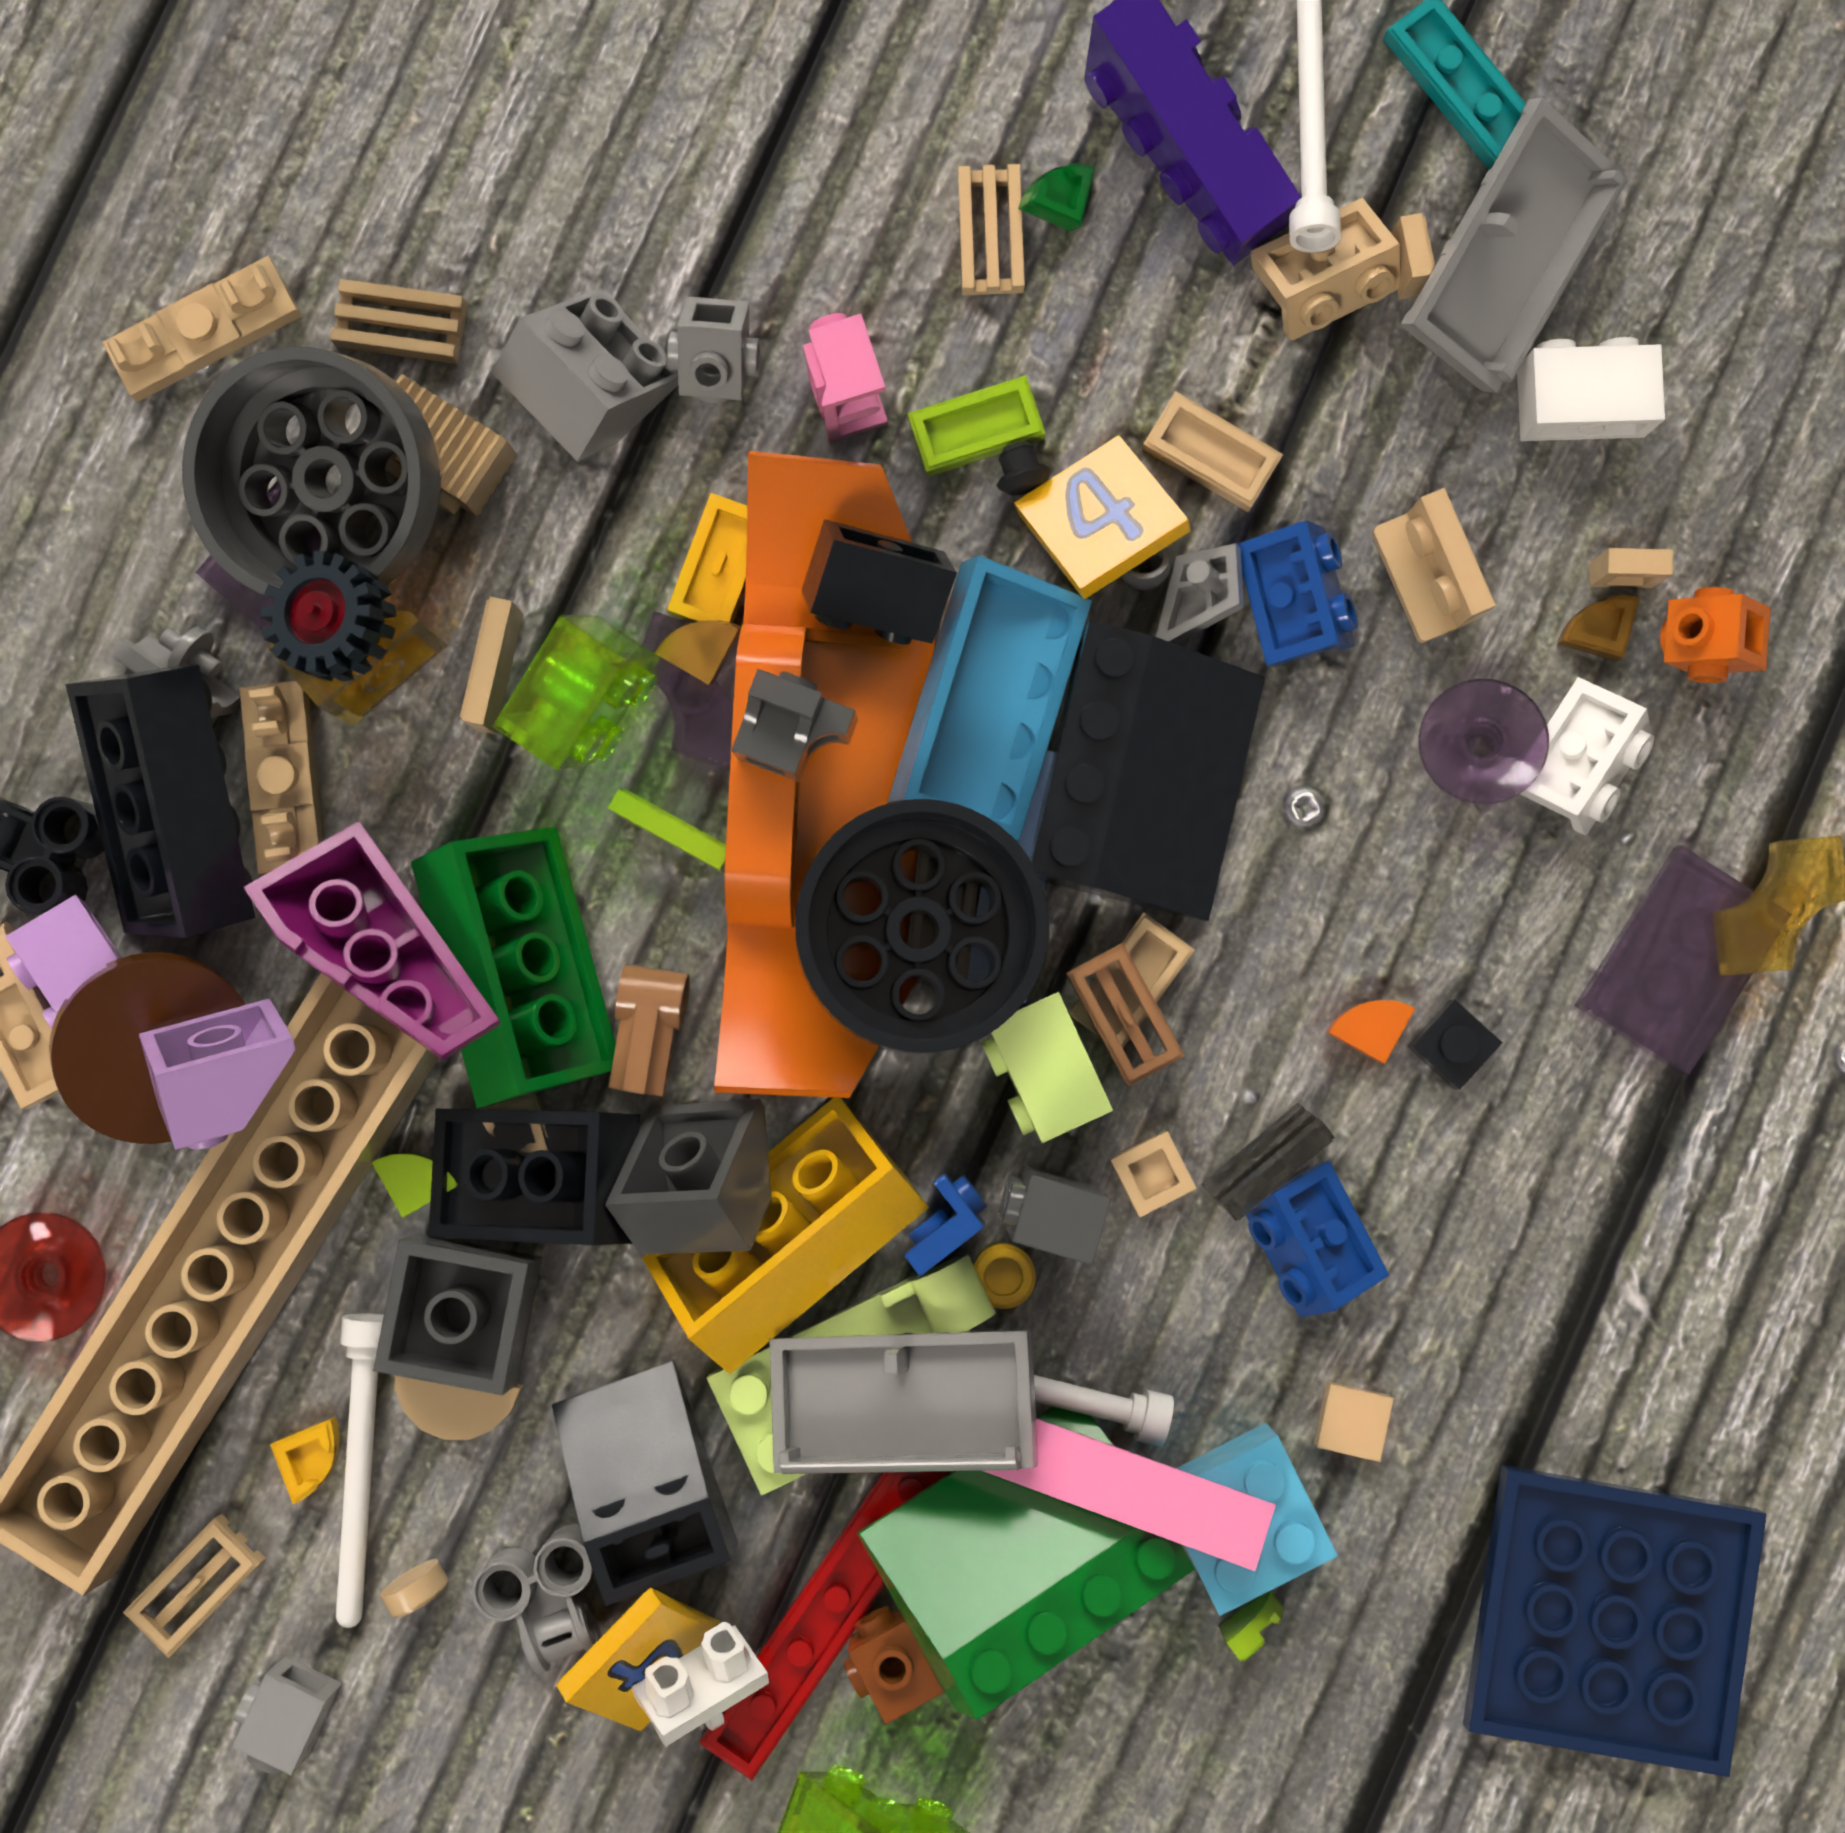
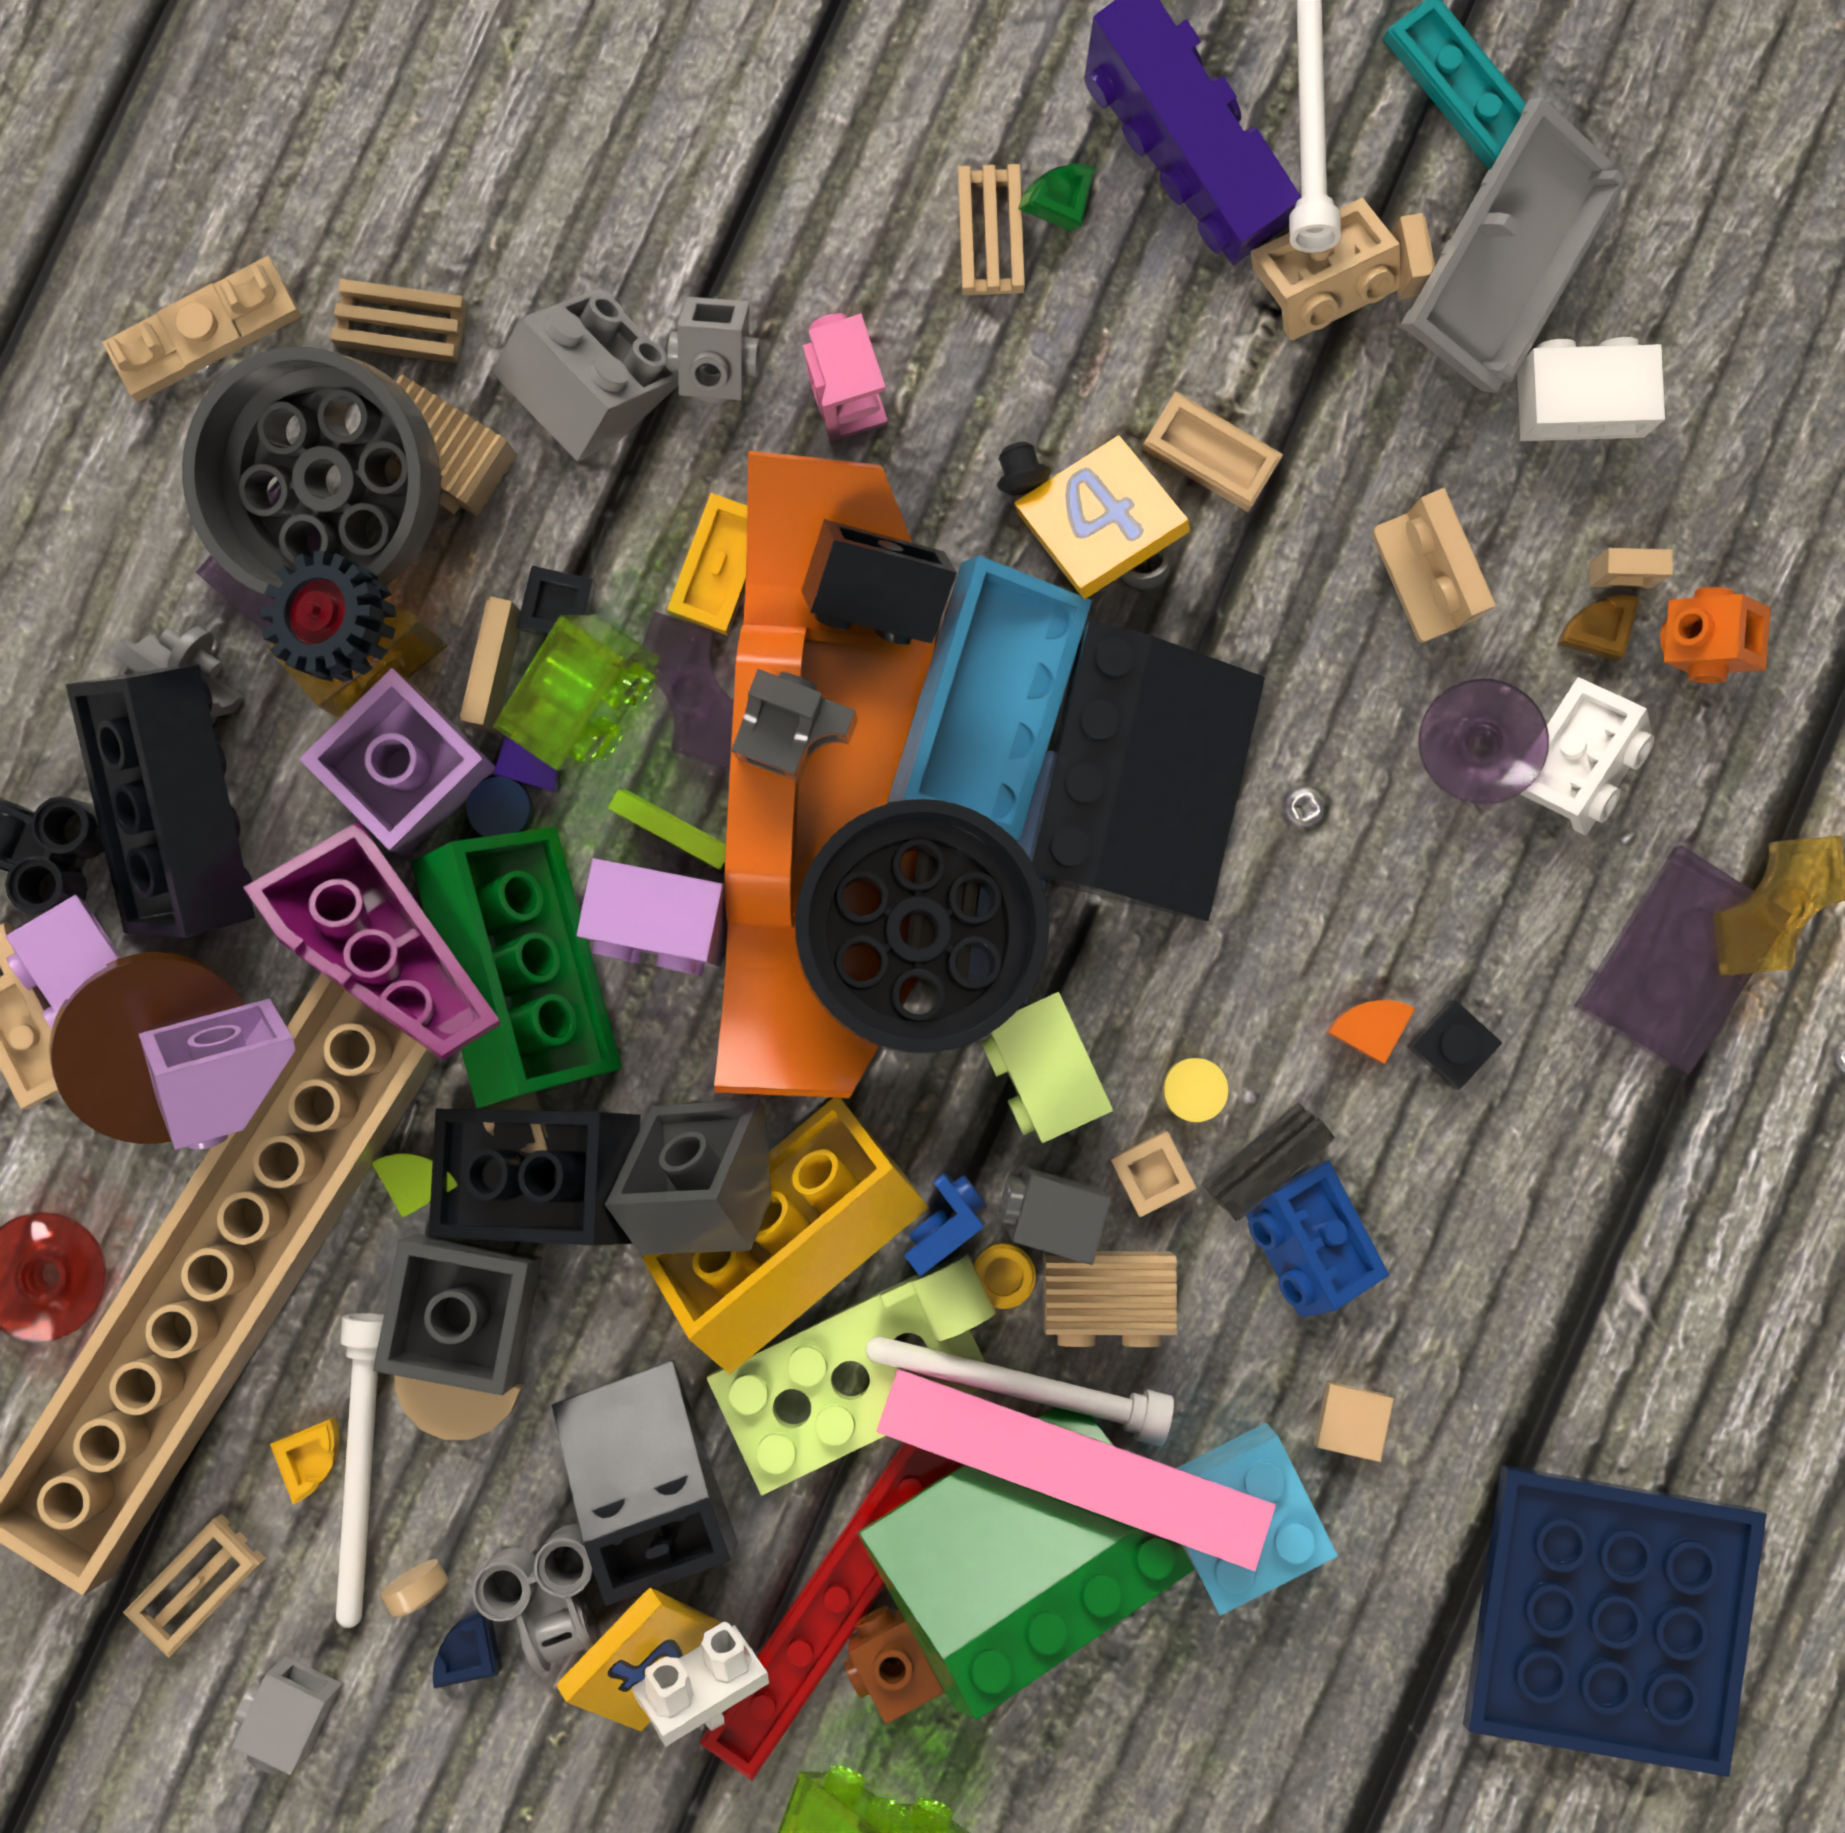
(280, 772): tan plate -> none
(398, 763): none -> lavender brick
(467, 1652): none -> dark blue tile
(499, 807): none -> dark blue tile
(525, 768): none -> dark purple tile
(552, 595): none -> black plate
(650, 1010): medium nougat piece -> none
(653, 913): none -> lavender brick
(700, 648): pearl gold tile -> none
(903, 1403): light grey container -> none
(975, 425): lime tile -> none
(1115, 1296): none -> tan brick
(1150, 1062): medium nougat tile -> none
(1158, 958): tan tile -> none
(1195, 1089): none -> light yellow tile
(1201, 592): light grey piece -> none
(1244, 1627): lime tile -> none
(1297, 593): blue bracket -> none

